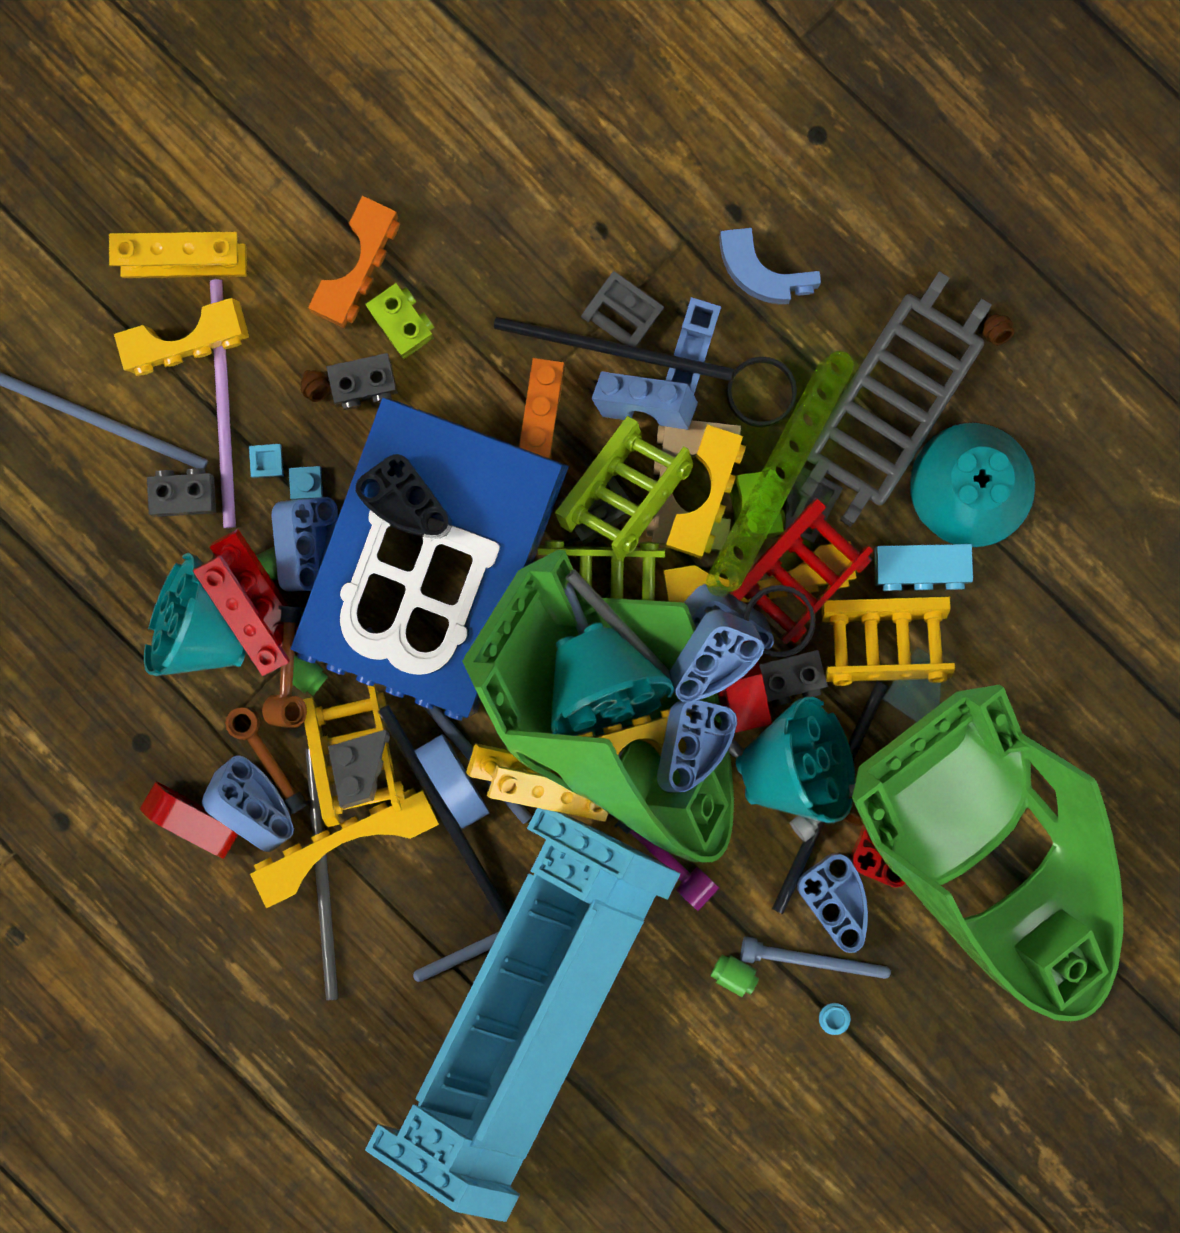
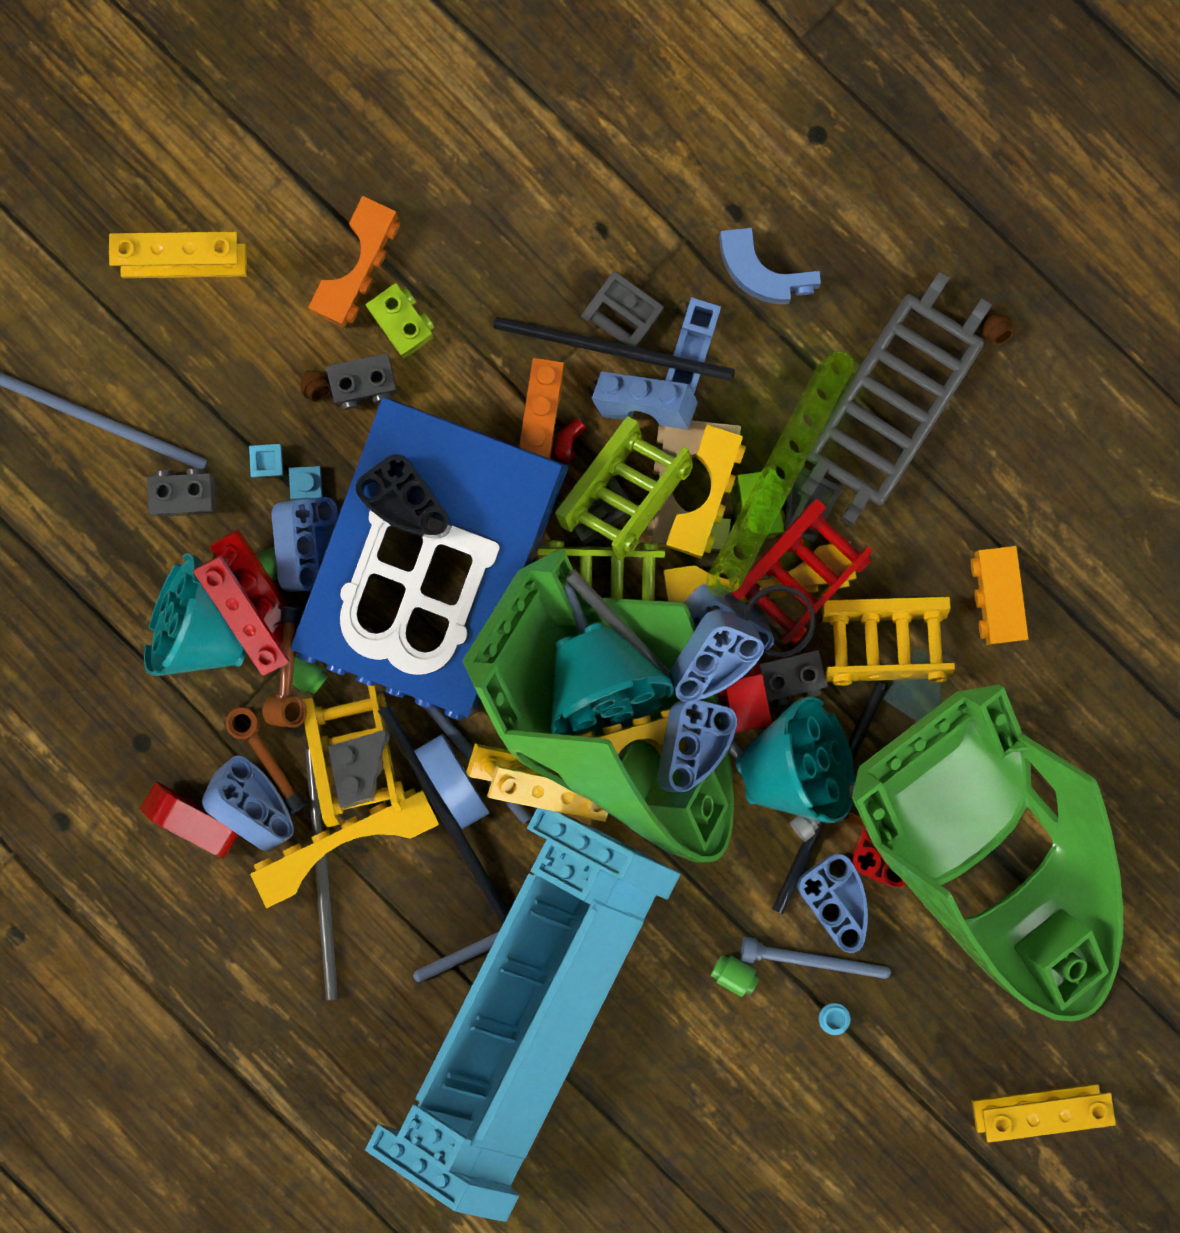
(218, 326): yellow arch -> none
(223, 419): lavender piece -> none
(564, 441): none -> red arm
(694, 886): magenta piece -> none
(781, 366): black tyre -> none
(923, 566): medium azure brick -> none
(955, 504): teal cone -> none
(999, 595): none -> light orange brick
(1043, 1112): none -> yellow fence

